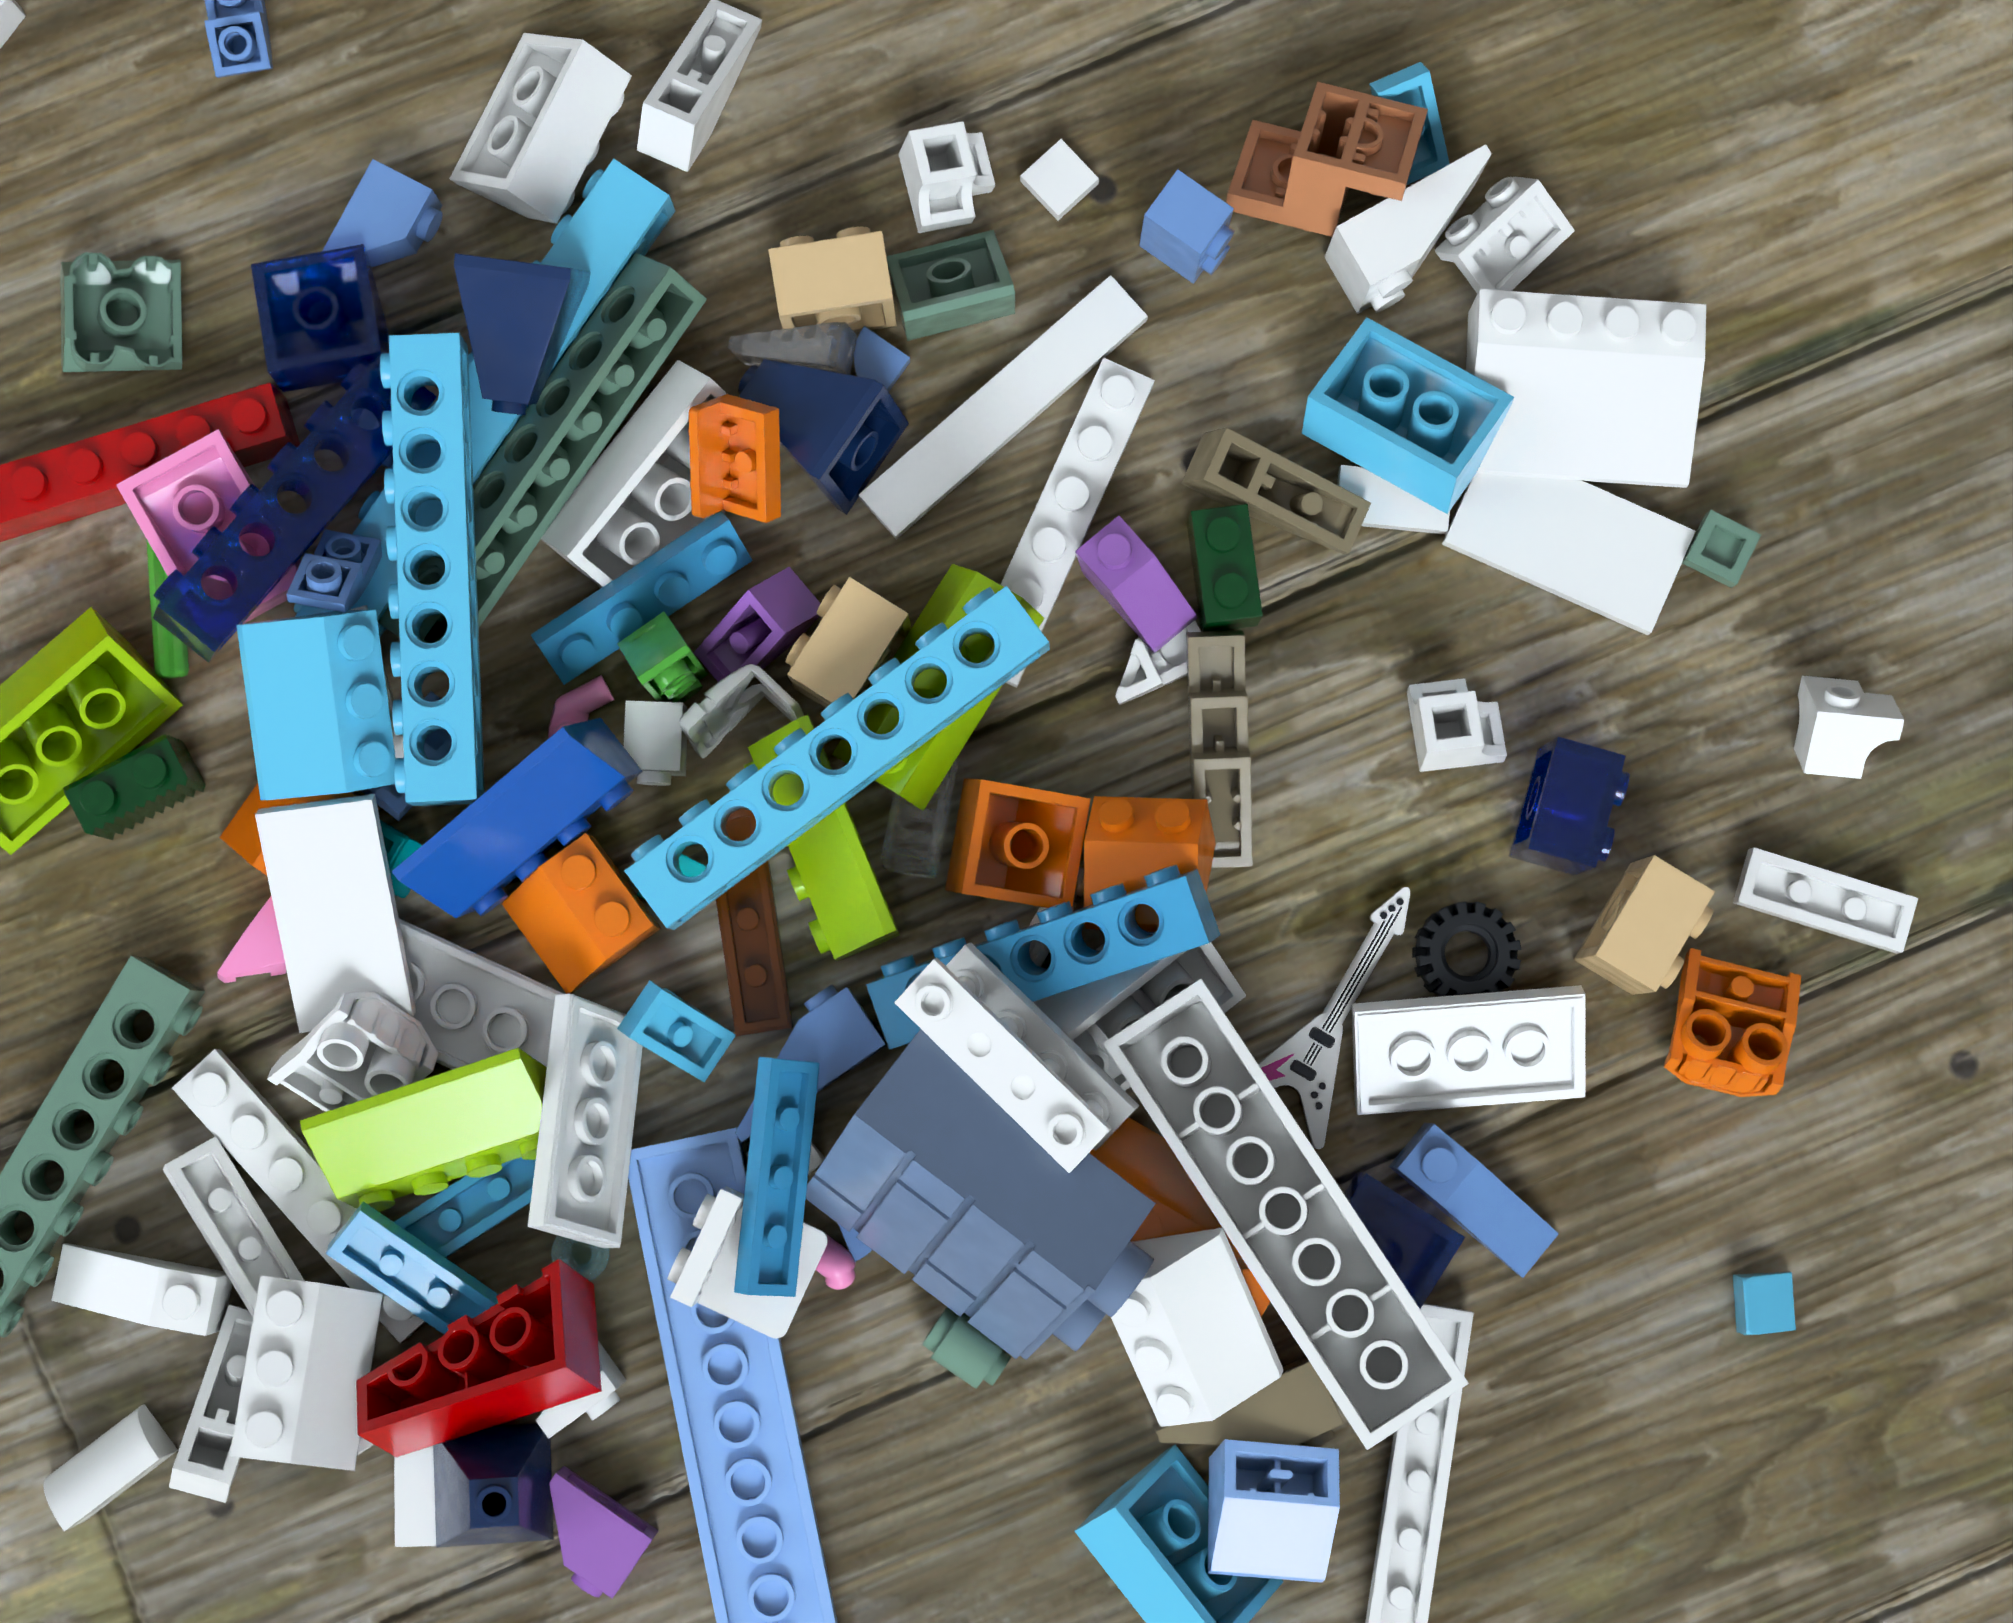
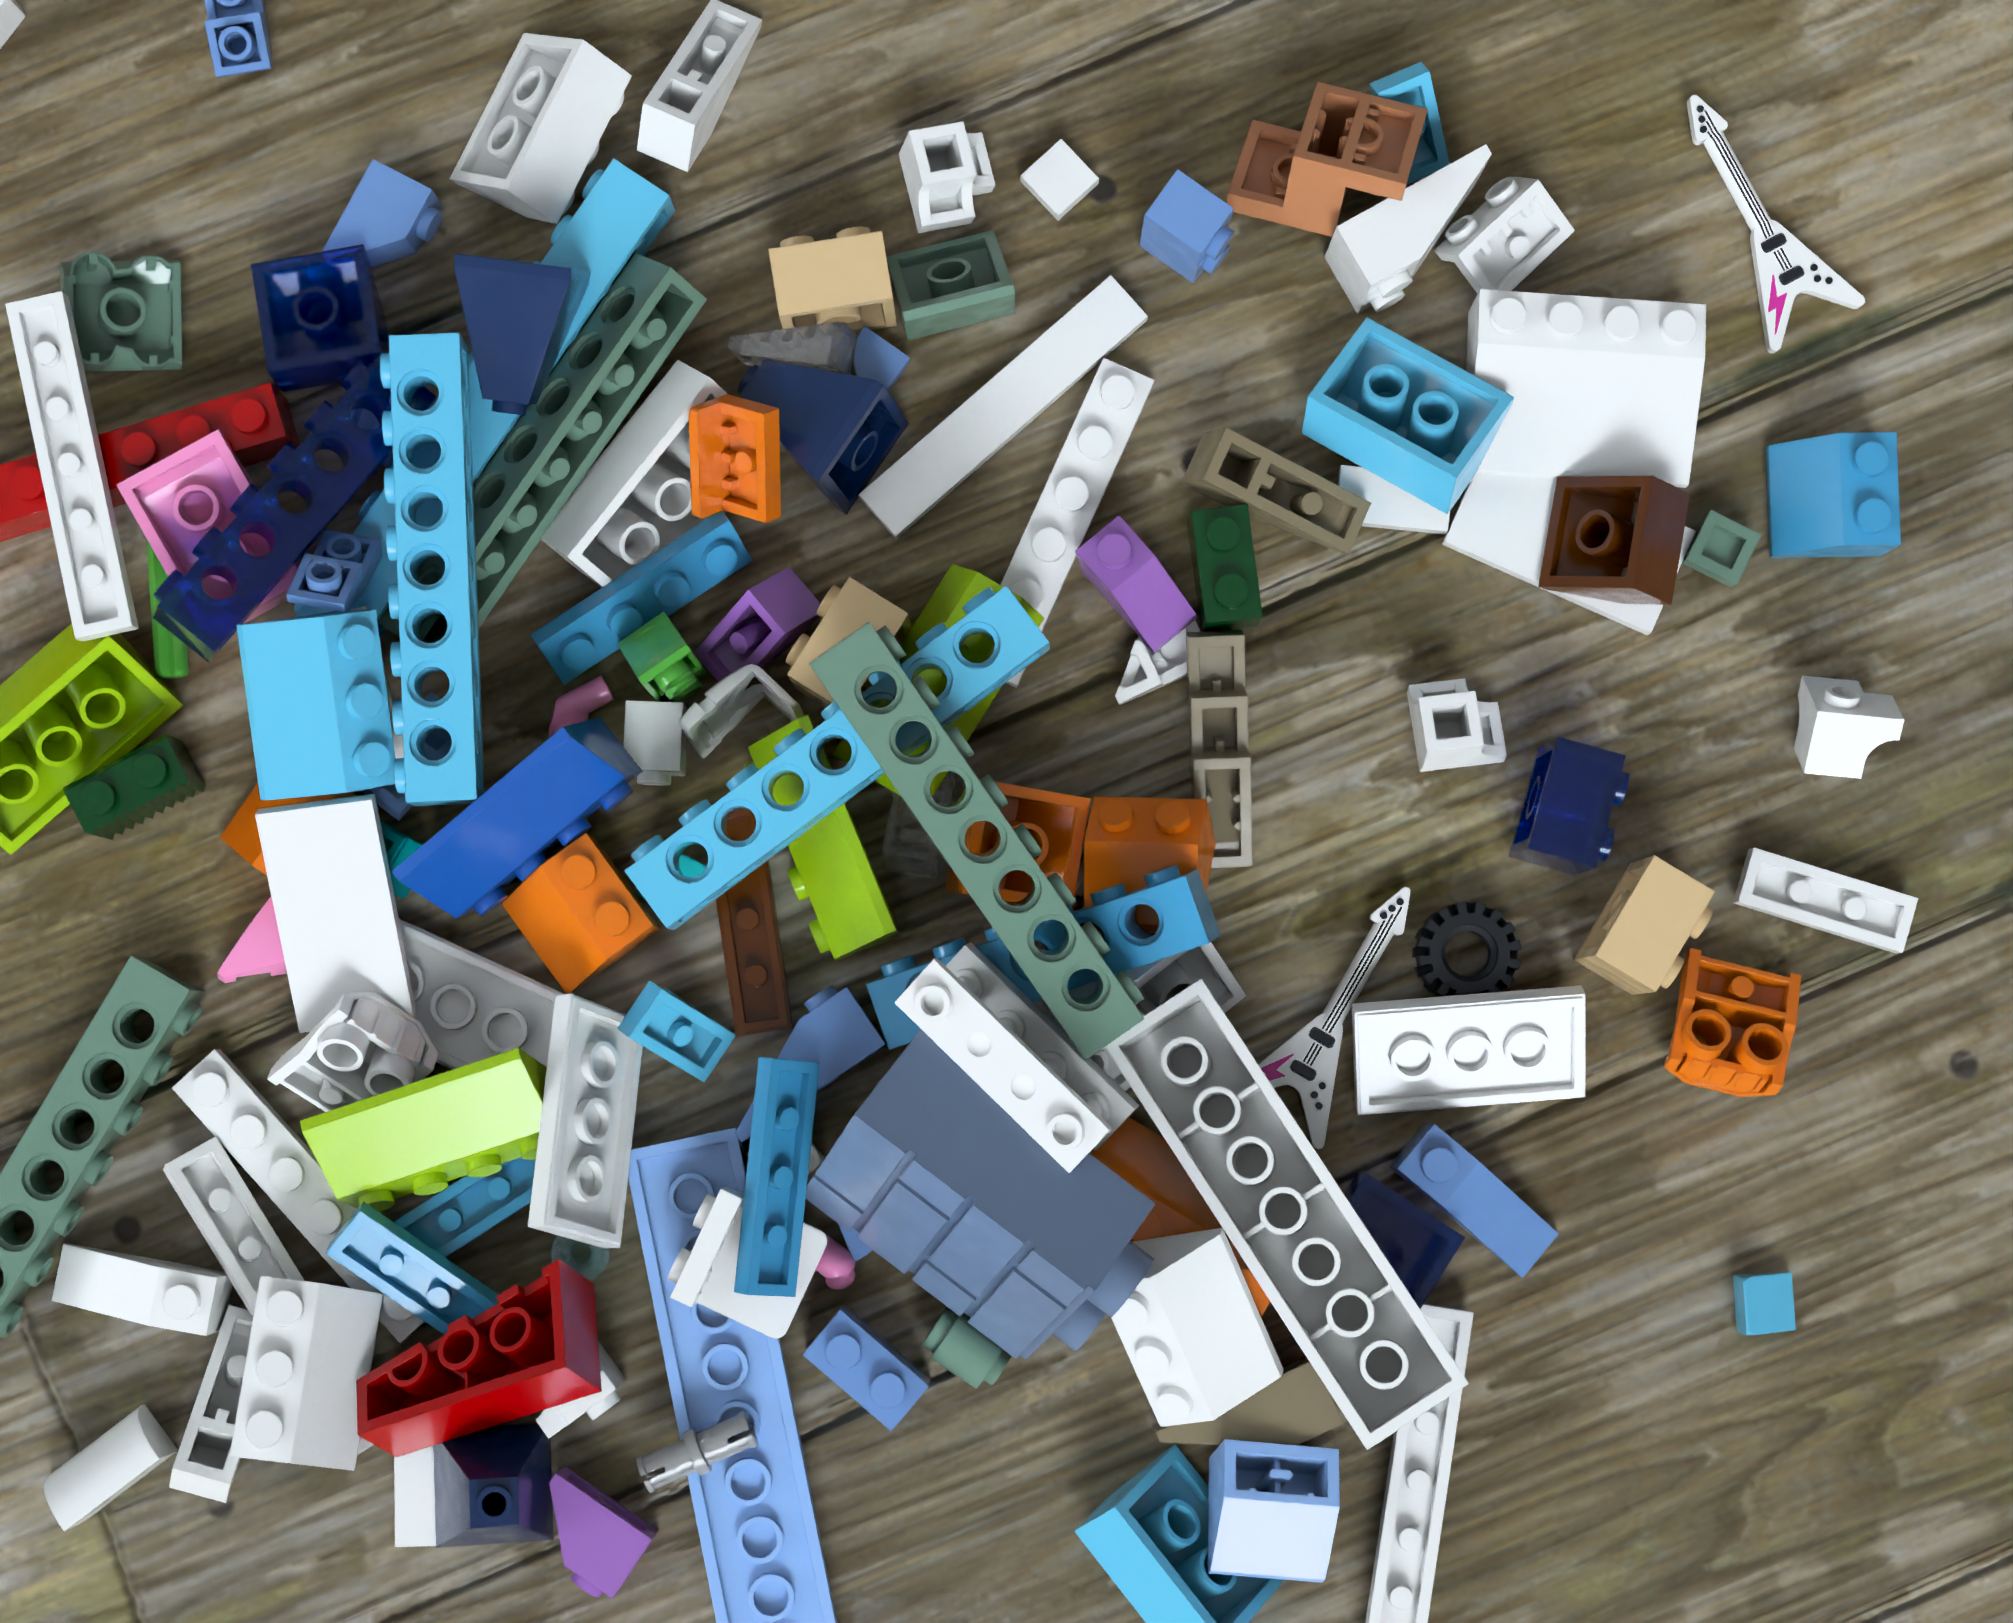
(71, 466): none -> white plate
(697, 1451): none -> light grey pin
(867, 1367): none -> medium blue brick
(1087, 1021): none -> sand green brick
(1615, 538): none -> reddish brown slope
(1780, 260): none -> white piece
(1833, 496): none -> dark azure slope

